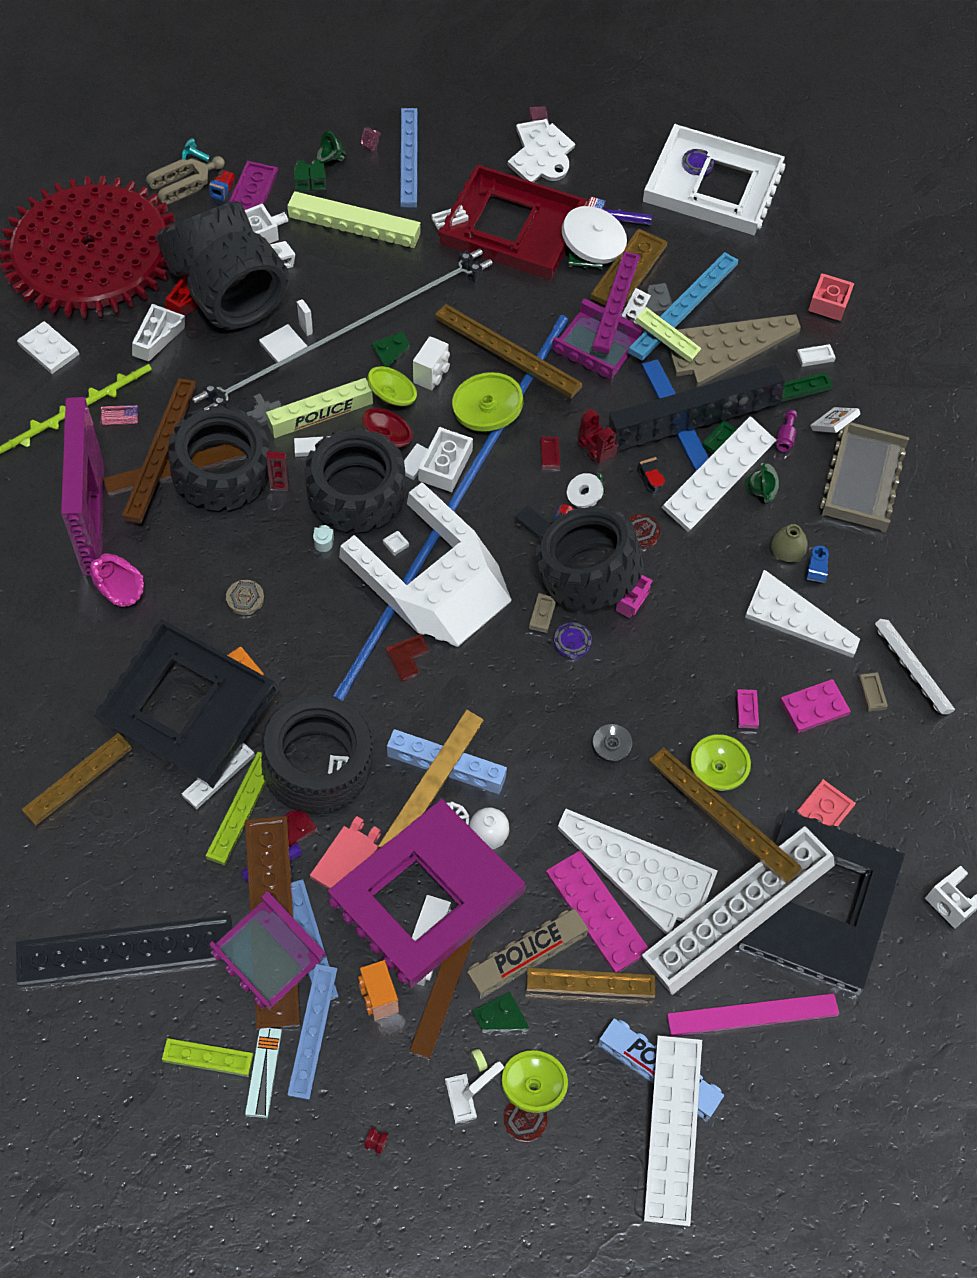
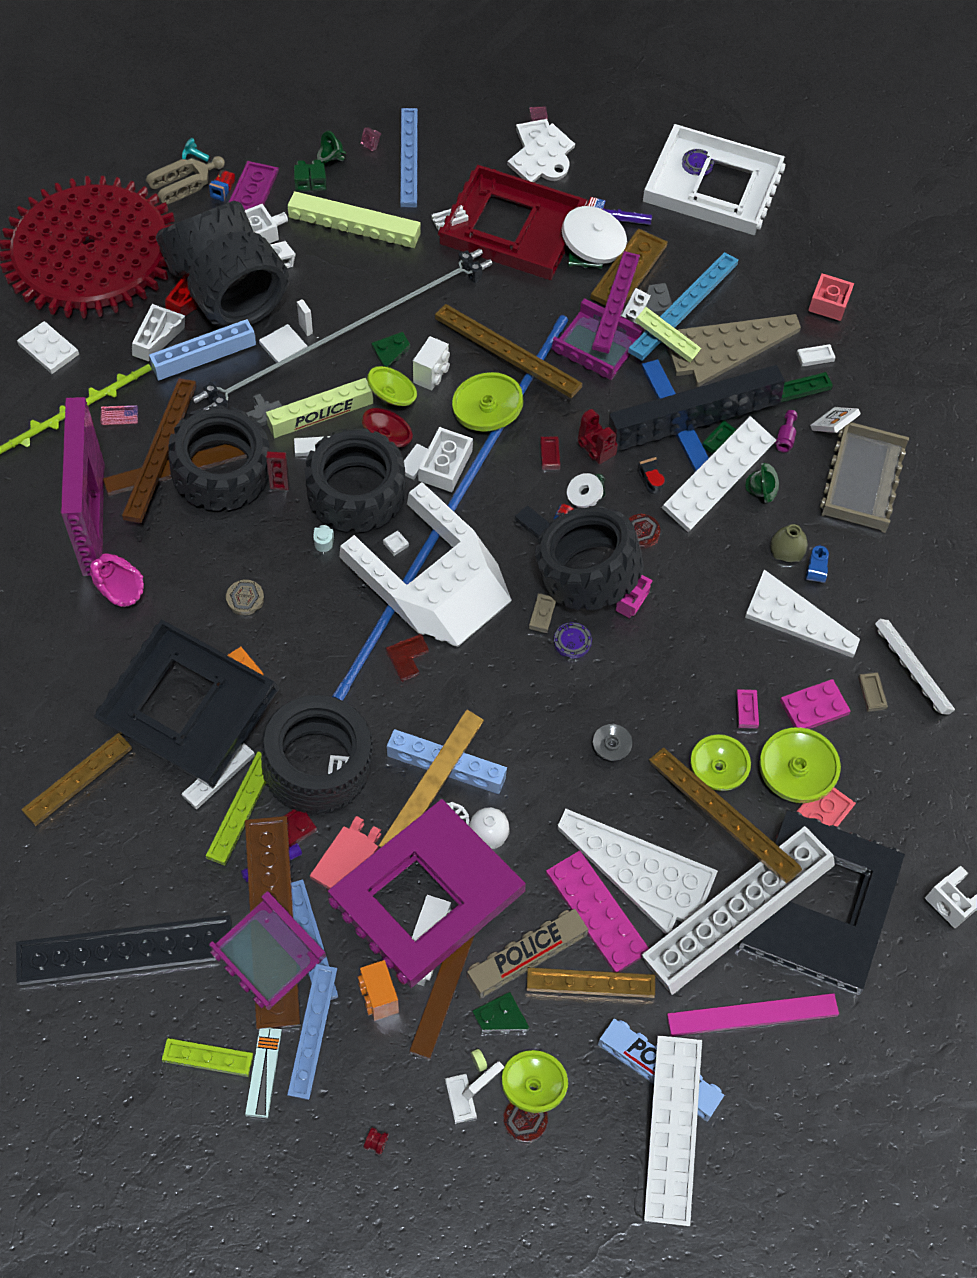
(202, 349): none -> light blue brick
(799, 765): none -> lime dish

